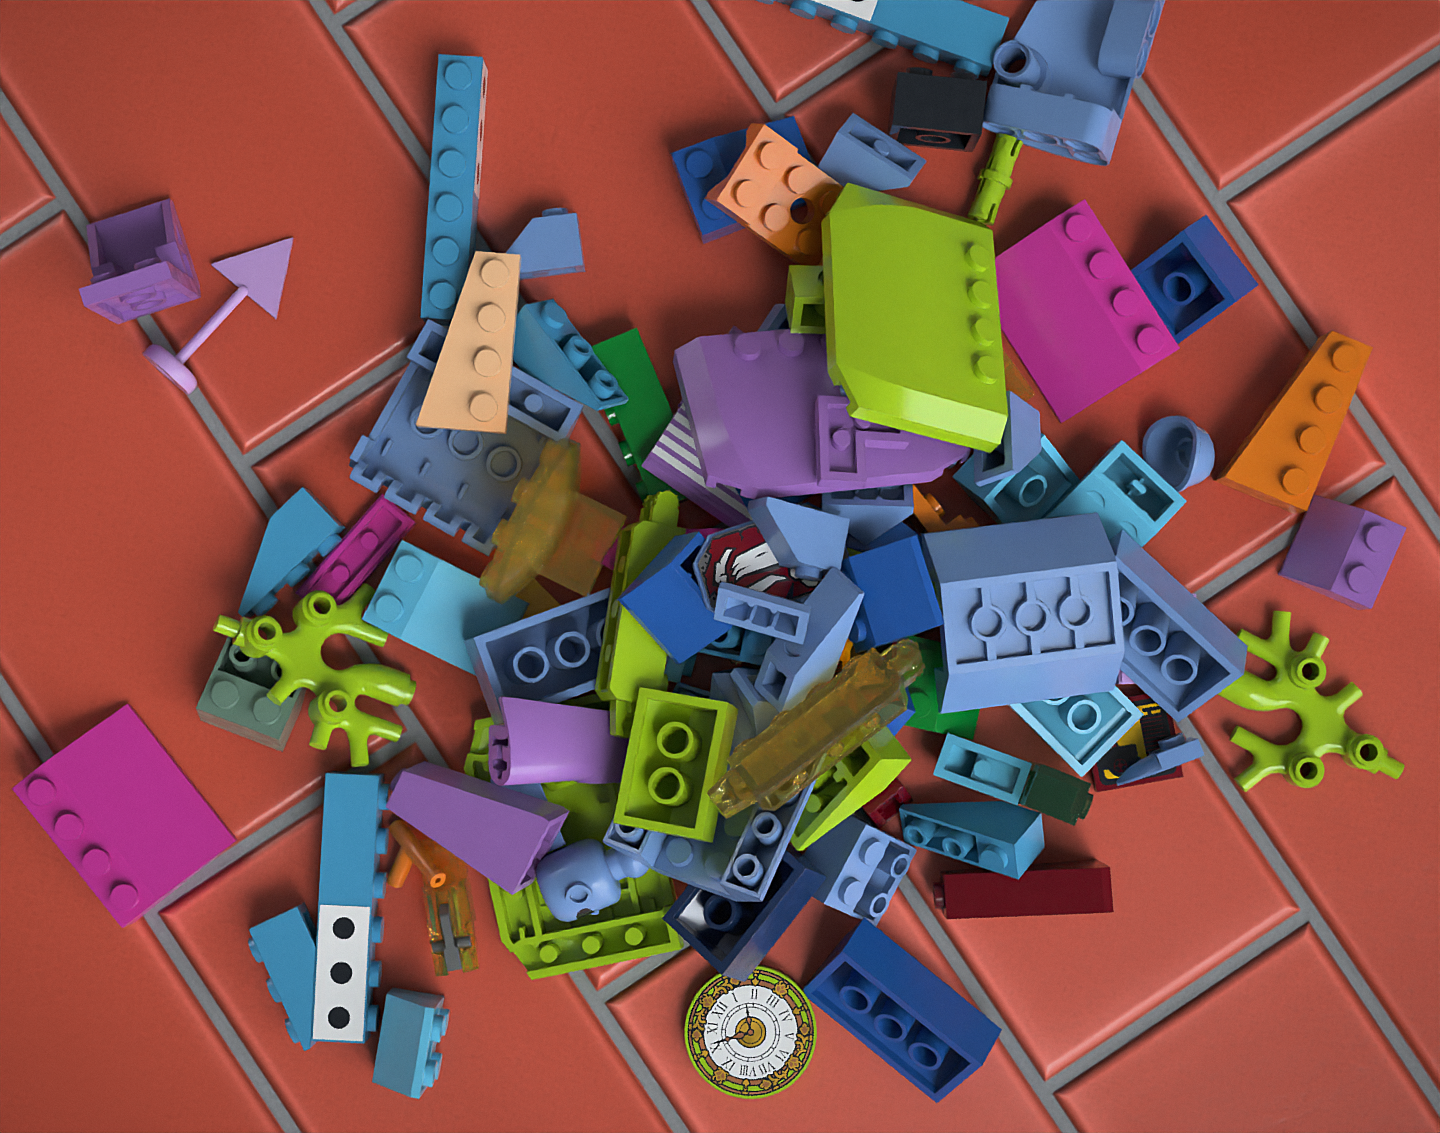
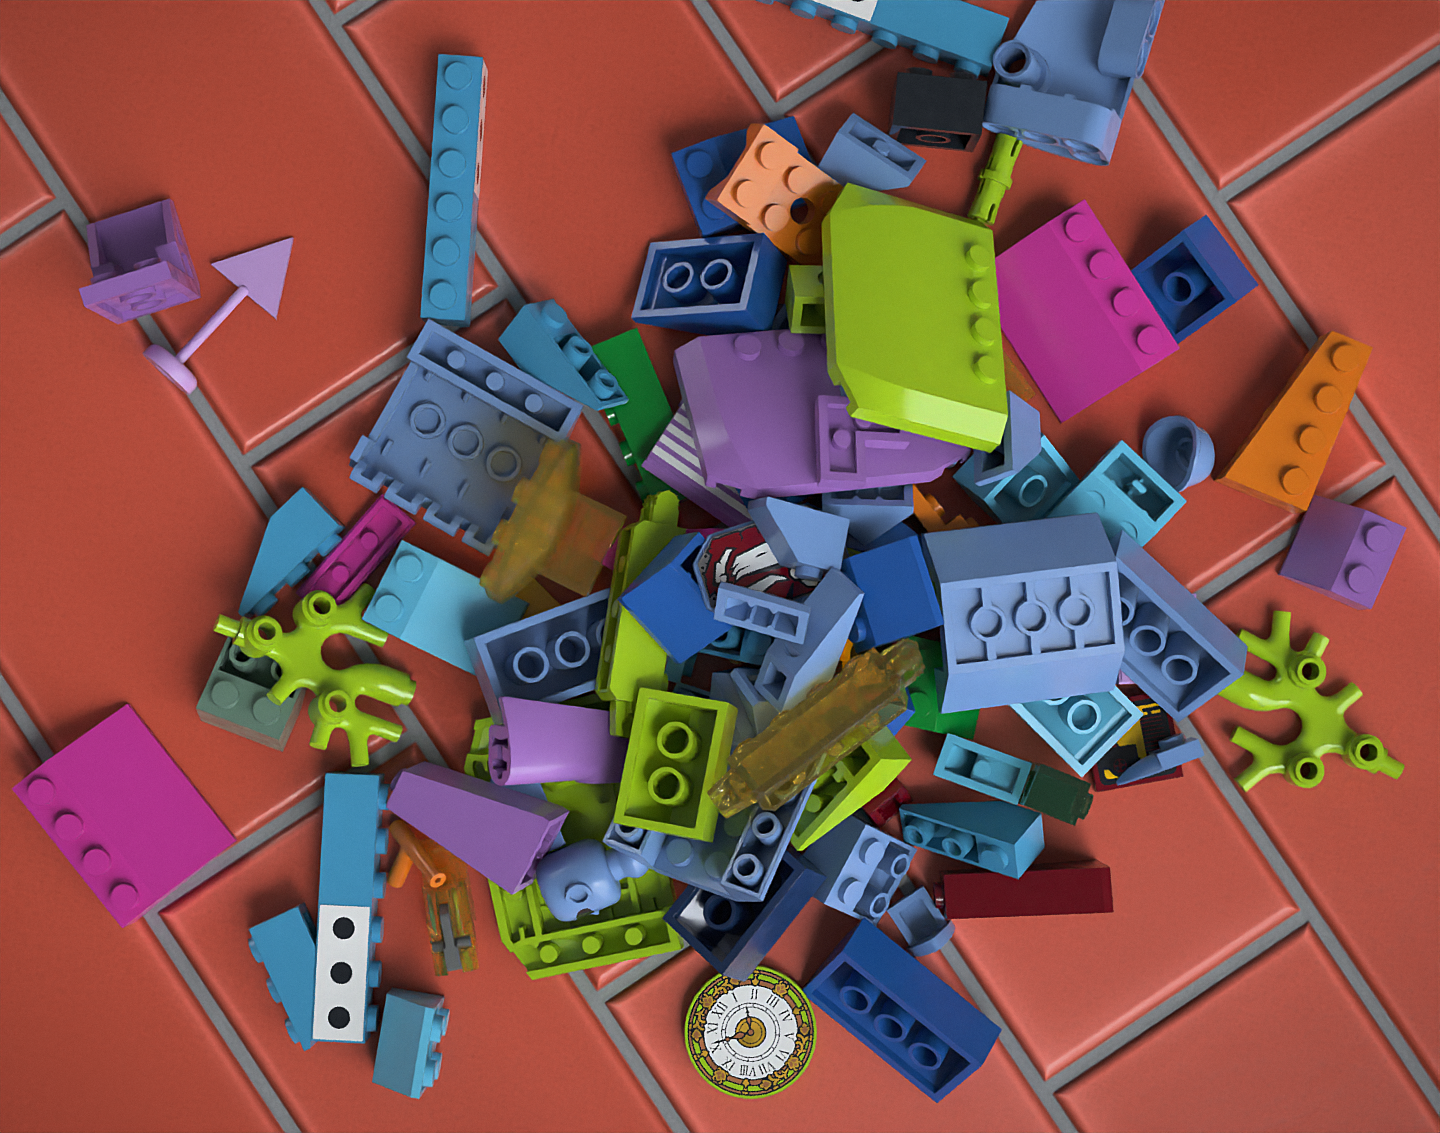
(477, 356): light nougat wing -> none
(550, 245): medium blue slope -> none
(711, 285): none -> blue slope
(921, 923): none -> medium blue tile

